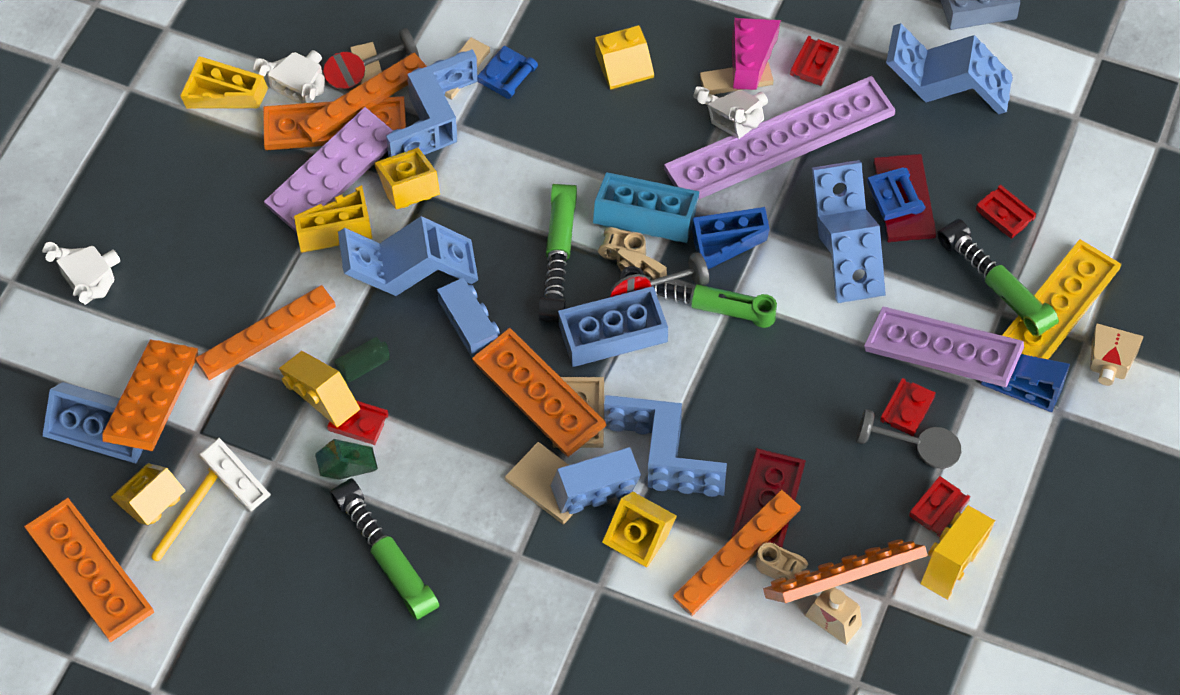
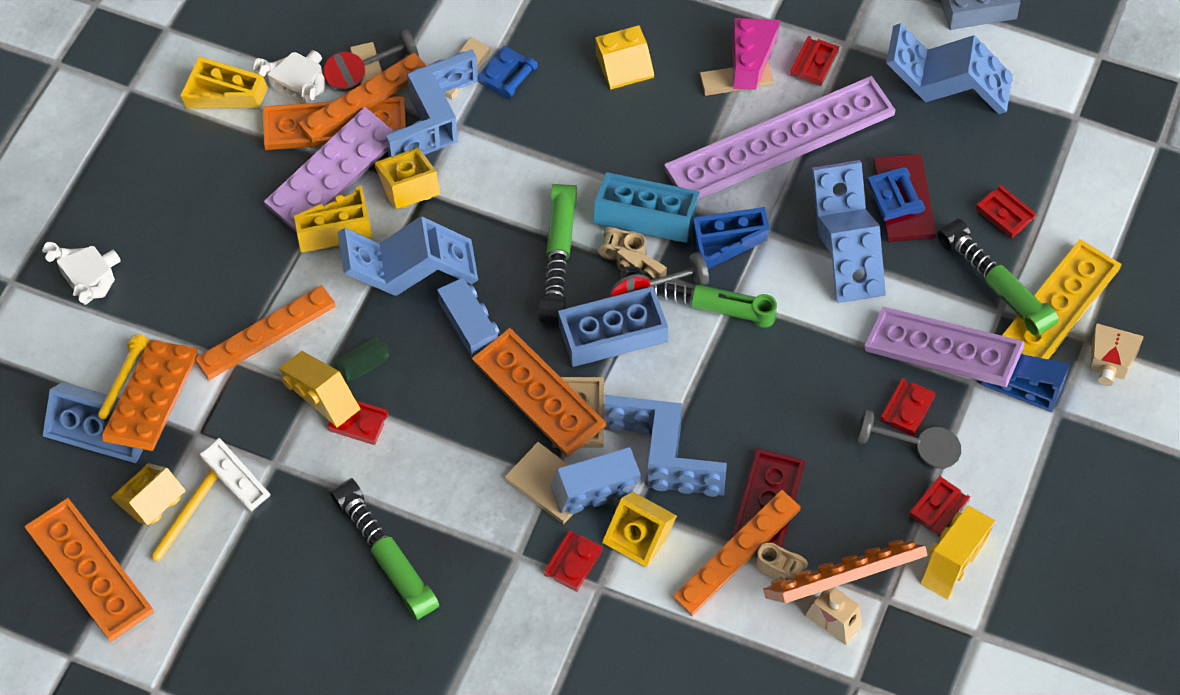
(136, 348): none -> yellow piece
(345, 459): clear green slope -> none
(573, 561): none -> red plate
(735, 112): white torso -> none

